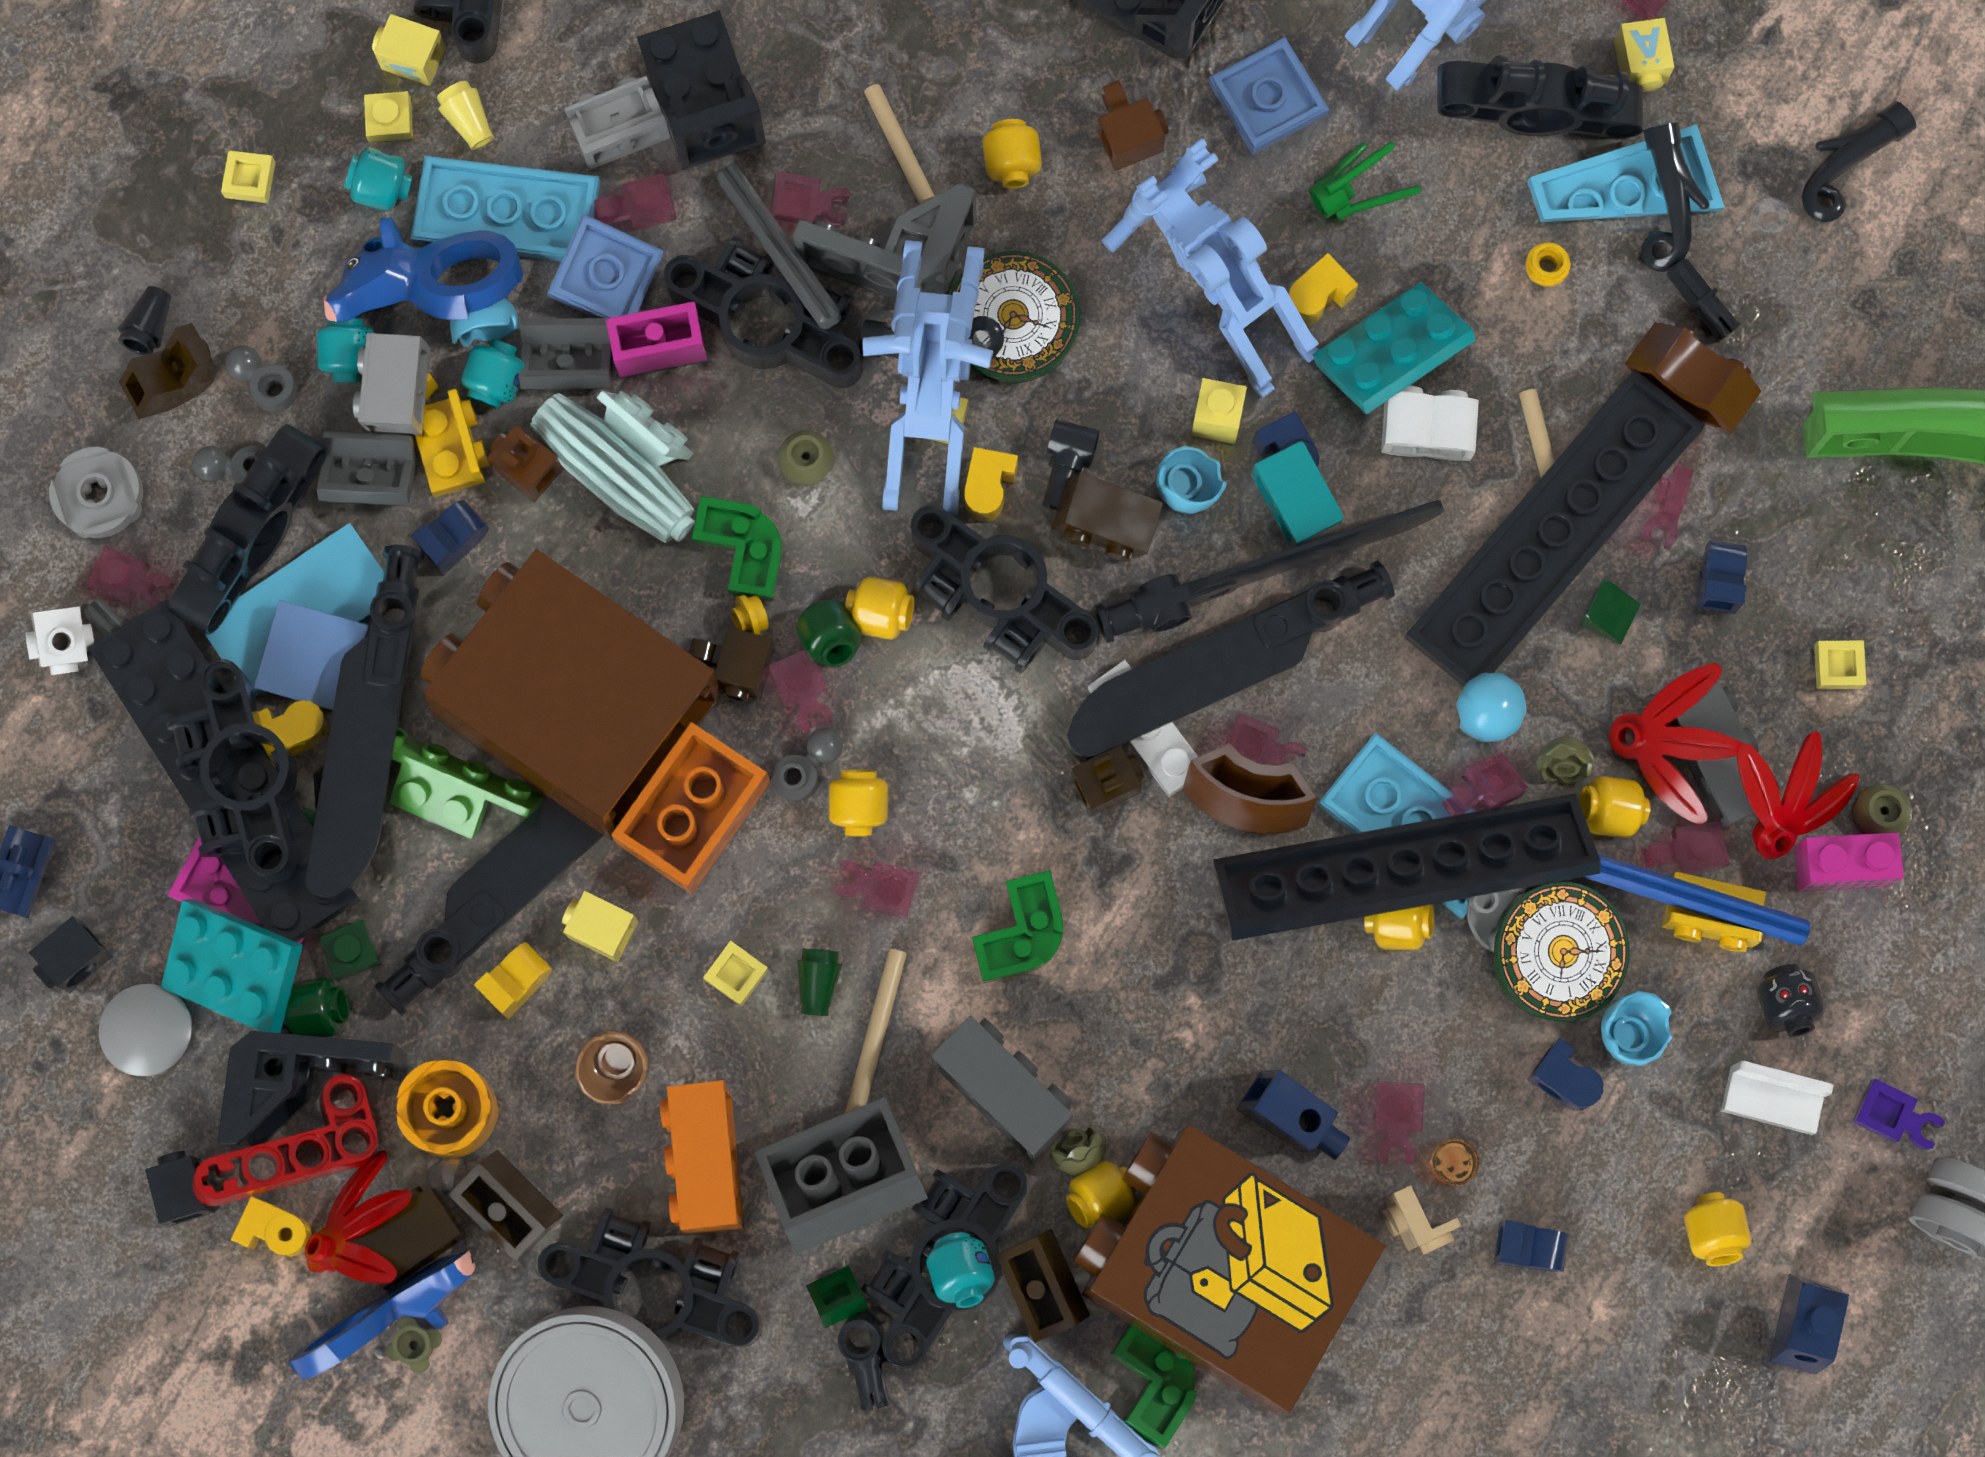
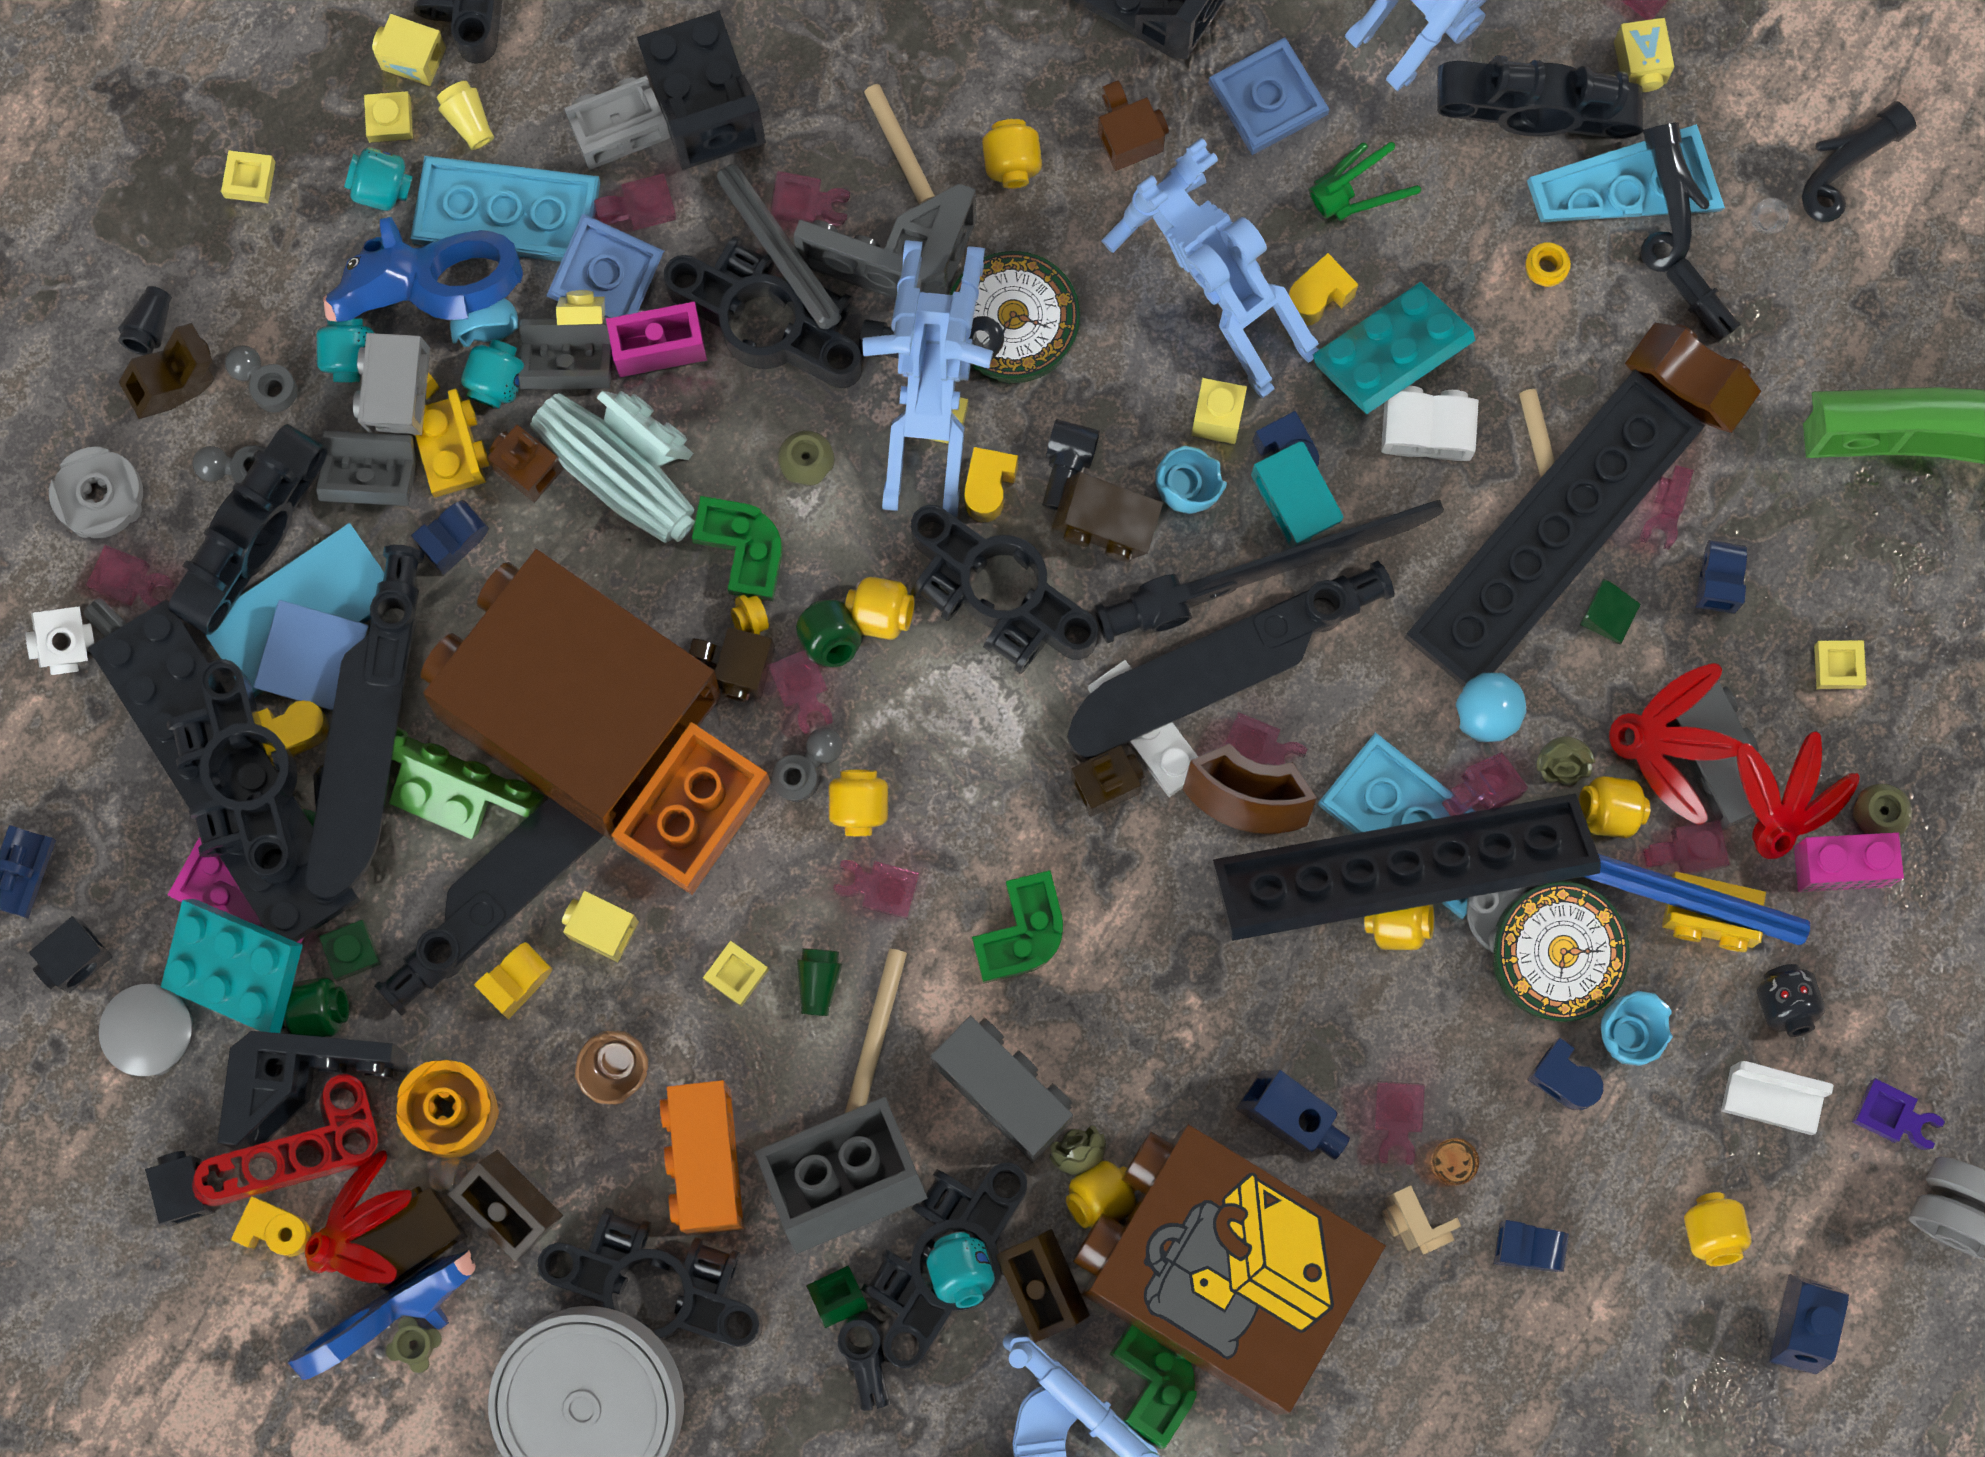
(580, 308): none -> light yellow plate

